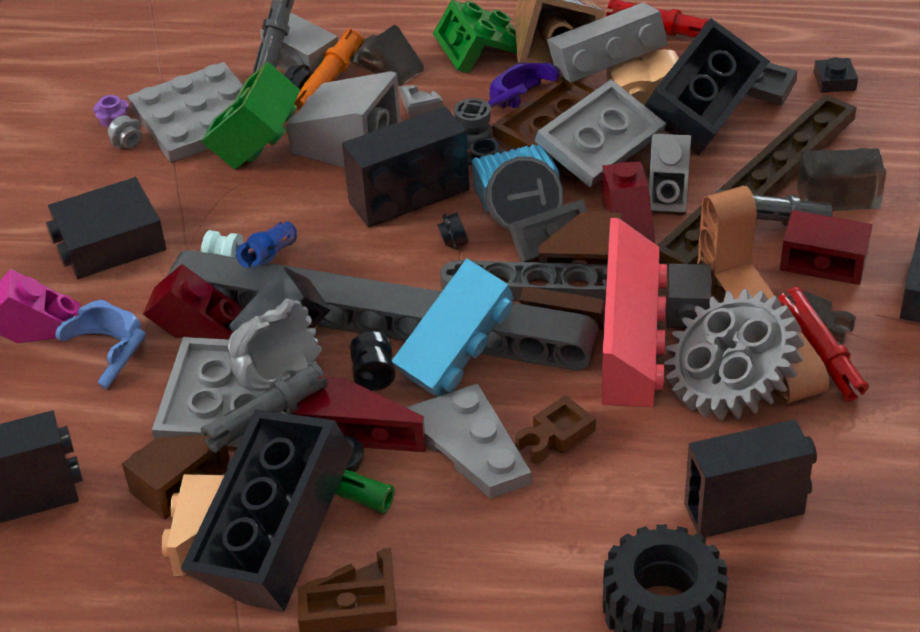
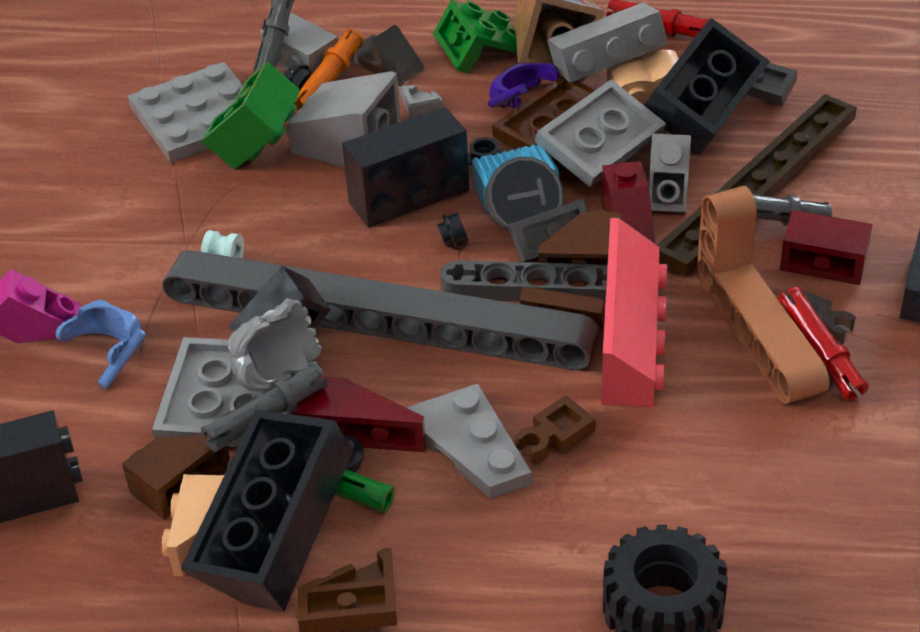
(105, 228): black brick -> none
(110, 108): medium lavender plate -> none
(124, 132): light grey plate -> none
(191, 307): dark red slope -> none
(266, 244): blue pin -> none
(372, 360): black wheel -> none
(454, 329): medium azure brick -> none
(475, 117): dark grey wheel -> none
(687, 288): dark grey brick -> none
(734, 354): light grey gear -> none
(748, 478): black brick -> none
(835, 75): black plate -> none
(843, 178): clear smoke brick -> none

